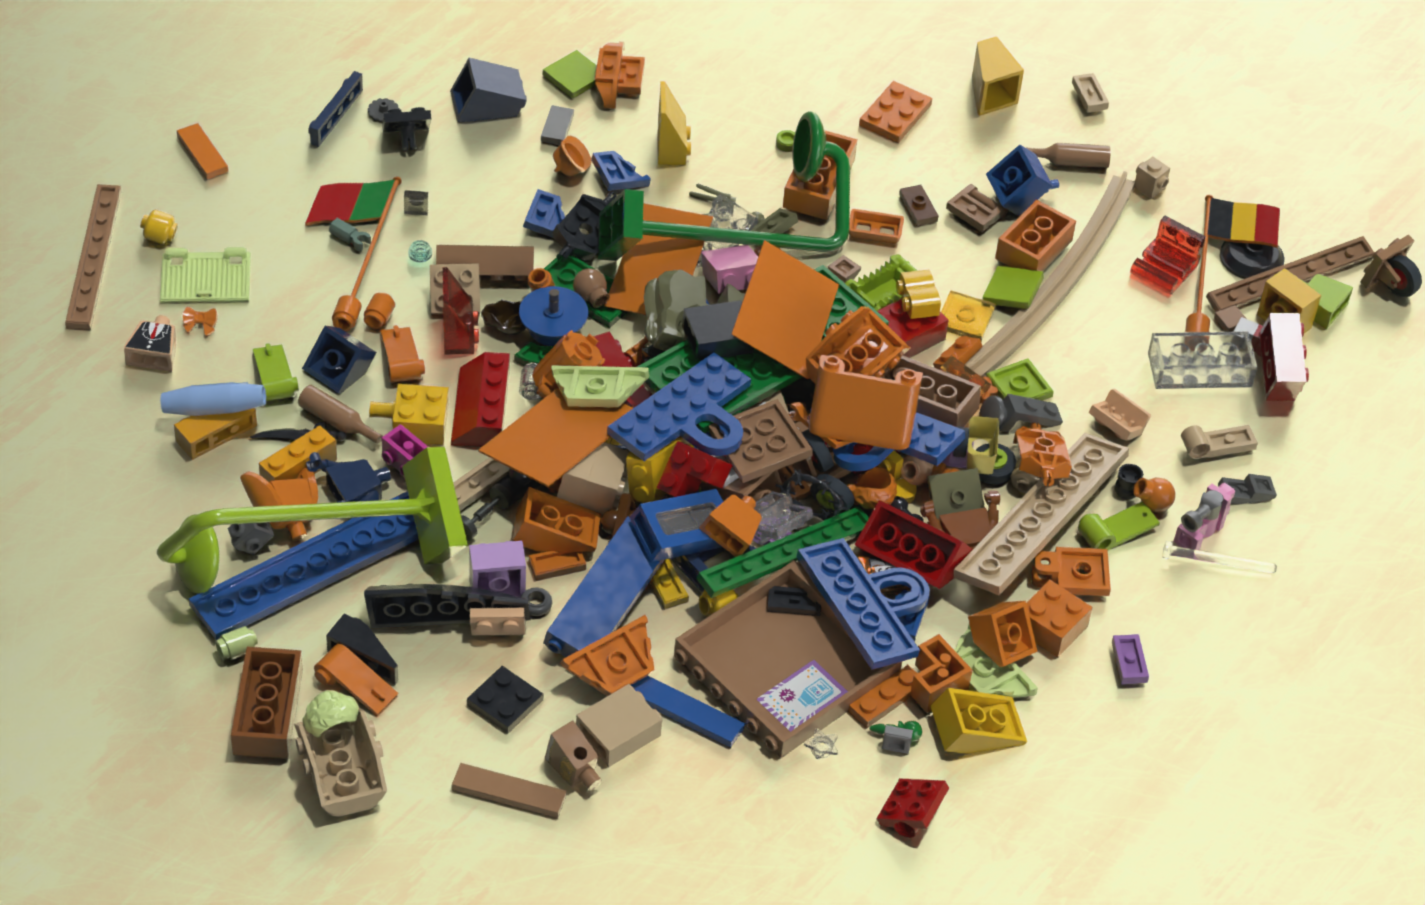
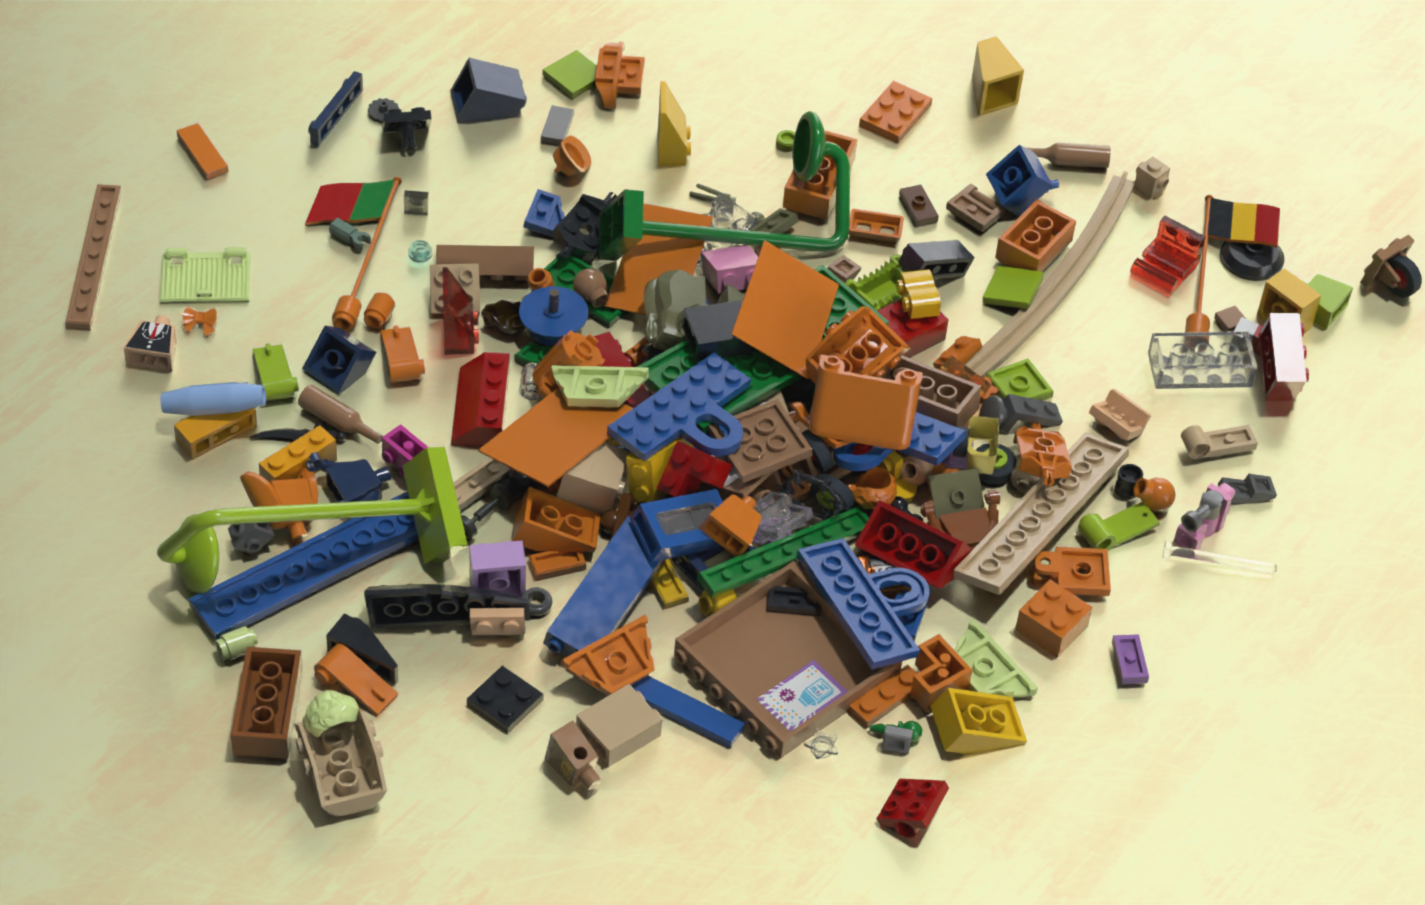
(159, 227): yellow head -> none
(418, 409): yellow brick -> none
(509, 790): medium nougat tile -> none
(617, 172): blue wing -> none
(941, 257): none -> black brick
(967, 314): clear yellow tile -> none
(1004, 632): orange slope -> none
(1090, 92): tan plate -> none
(1322, 262): medium nougat tile -> none

